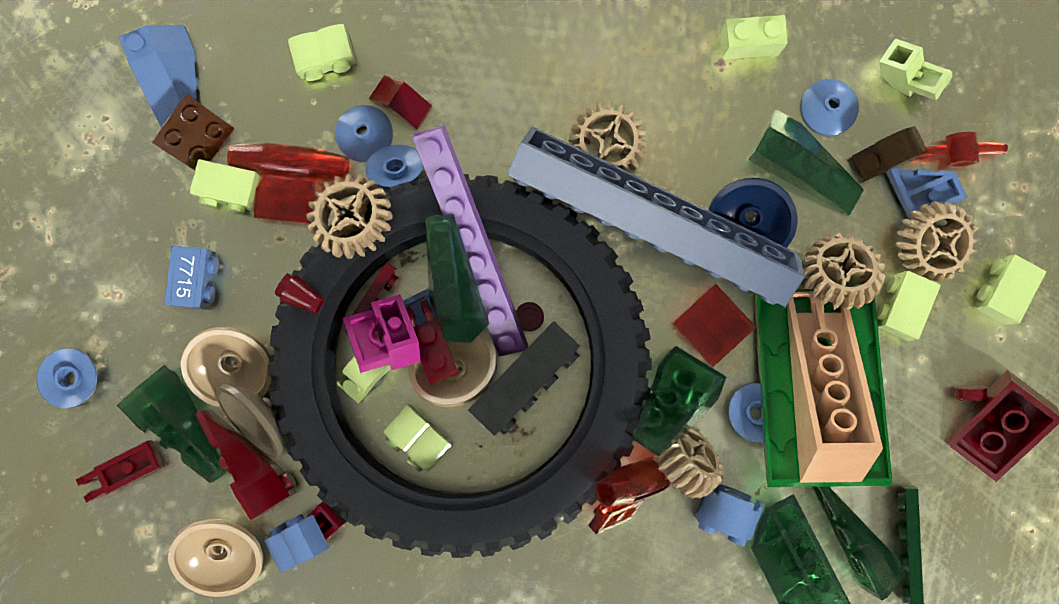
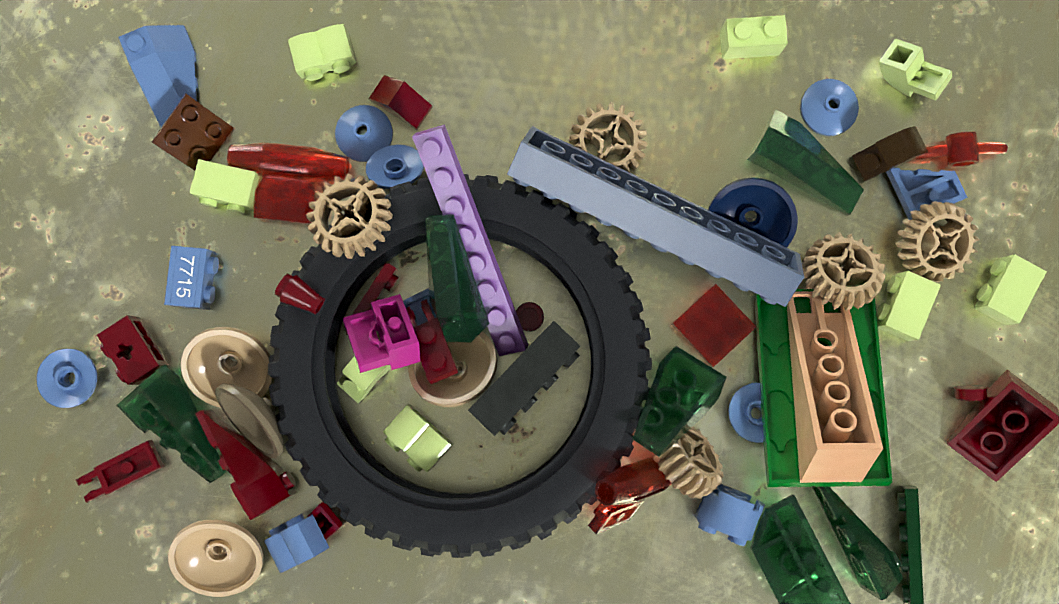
(145, 354): none -> dark red brick

